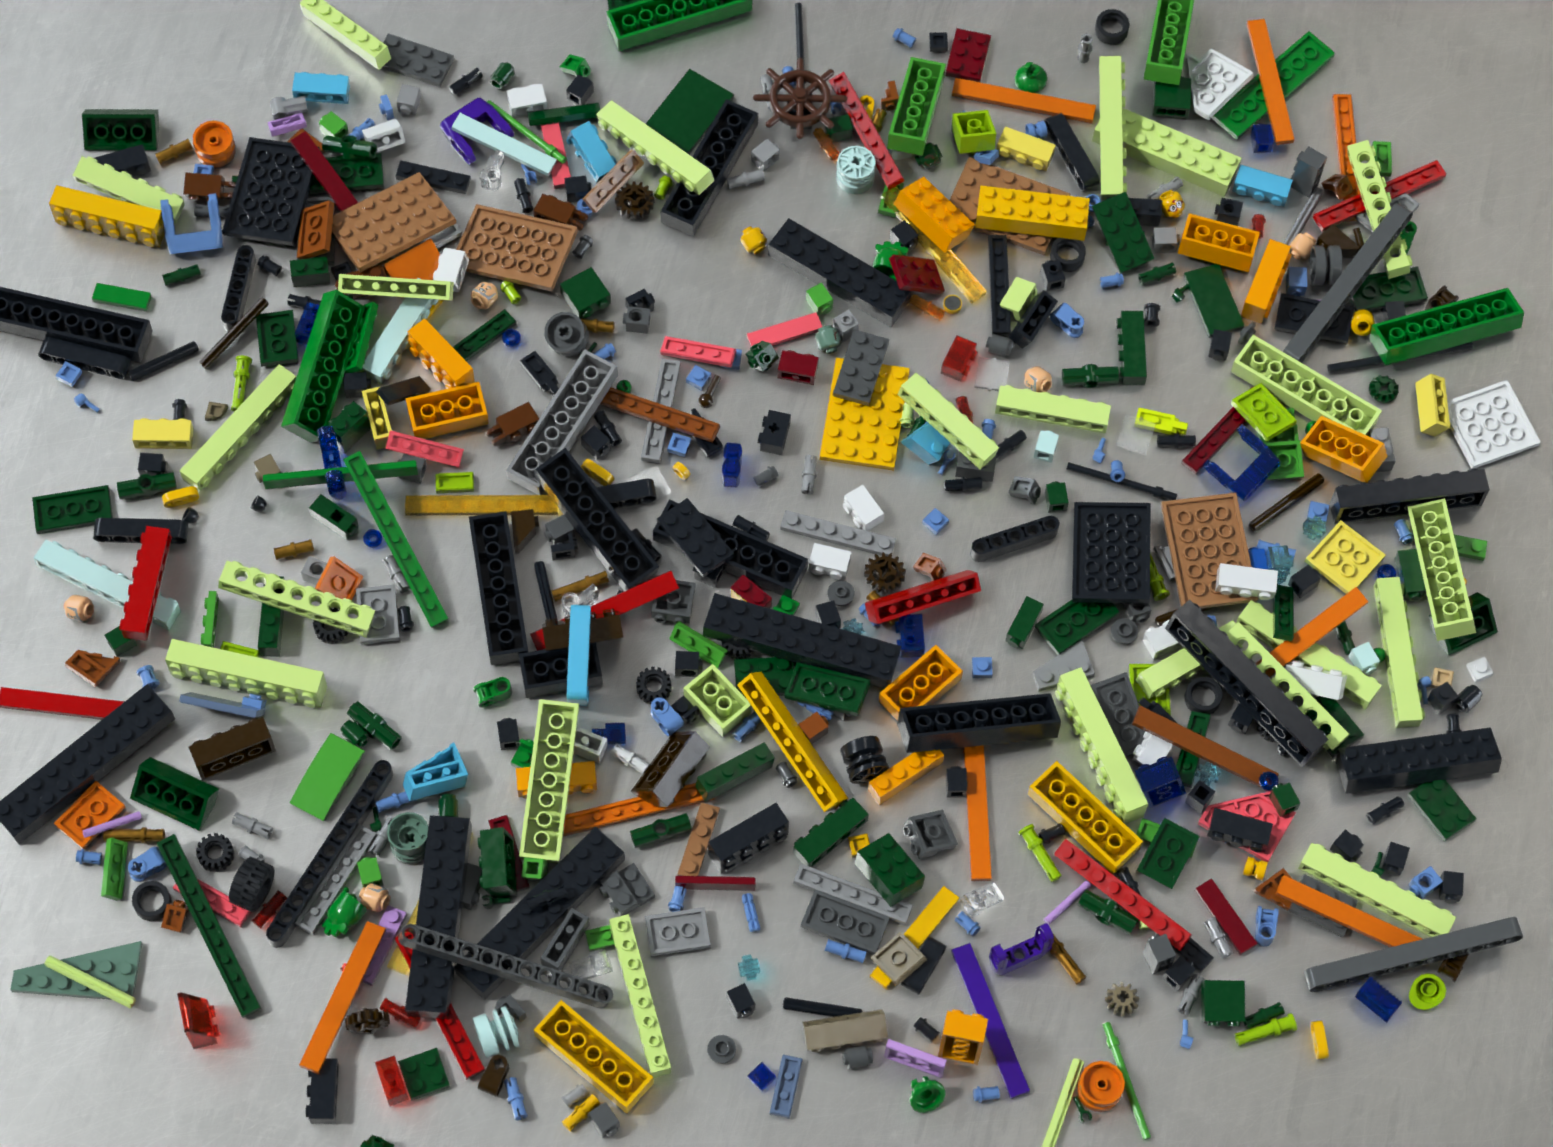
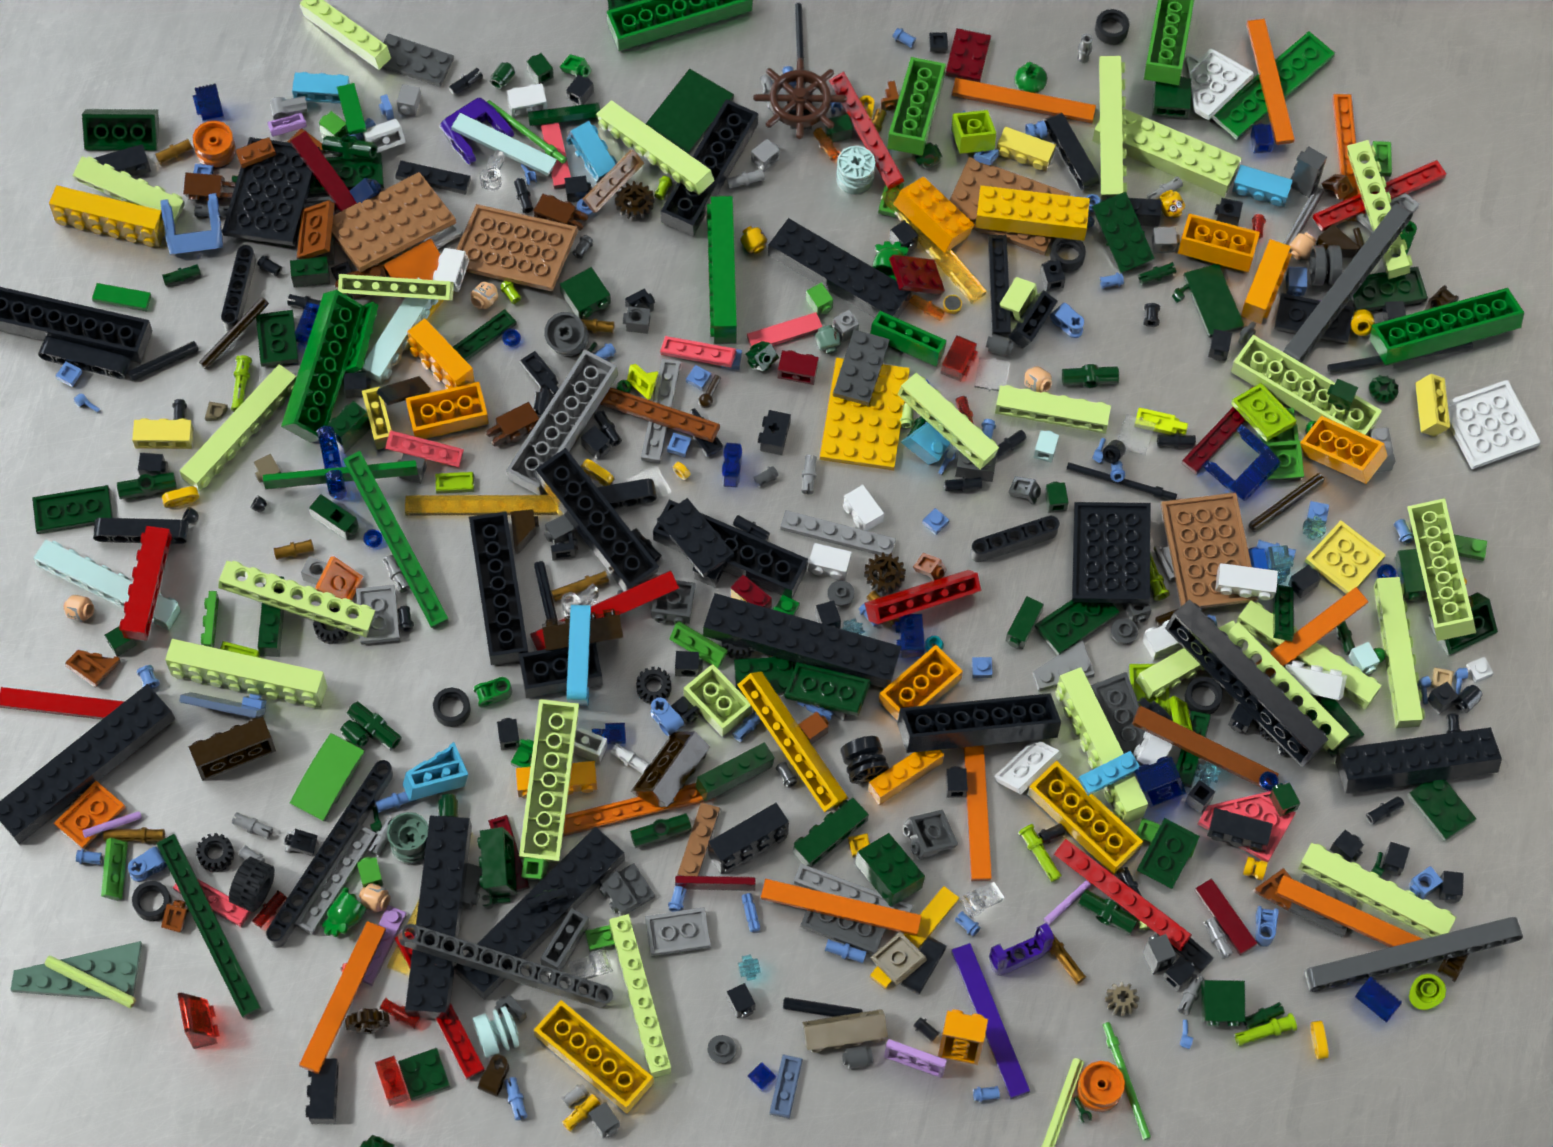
(174, 793): dark green slope -> none
(208, 102): none -> clear blue brick
(255, 152): none -> dark orange plate
(300, 841): none -> black bracket
(351, 109): none -> green tile
(365, 190): none -> dark blue brick
(449, 693): none -> black tyre
(539, 68): none -> dark green brick
(542, 400): none -> black brick
(642, 381): none -> neon yellow slope
(721, 270): none -> green brick
(841, 907): none -> orange tile
(909, 338): none -> green brick
(926, 1095): green hair -> none
(933, 640): none -> teal plate
(1027, 766): none -> white plate
(1108, 773): none -> medium azure plate
(1114, 451): none -> black brick
(1132, 345): dark green brick -> none
(1180, 712): none -> lime tile
(1342, 394): none -> dark green brick
(1391, 498): black brick -> none
(1461, 673): none -> medium blue hand

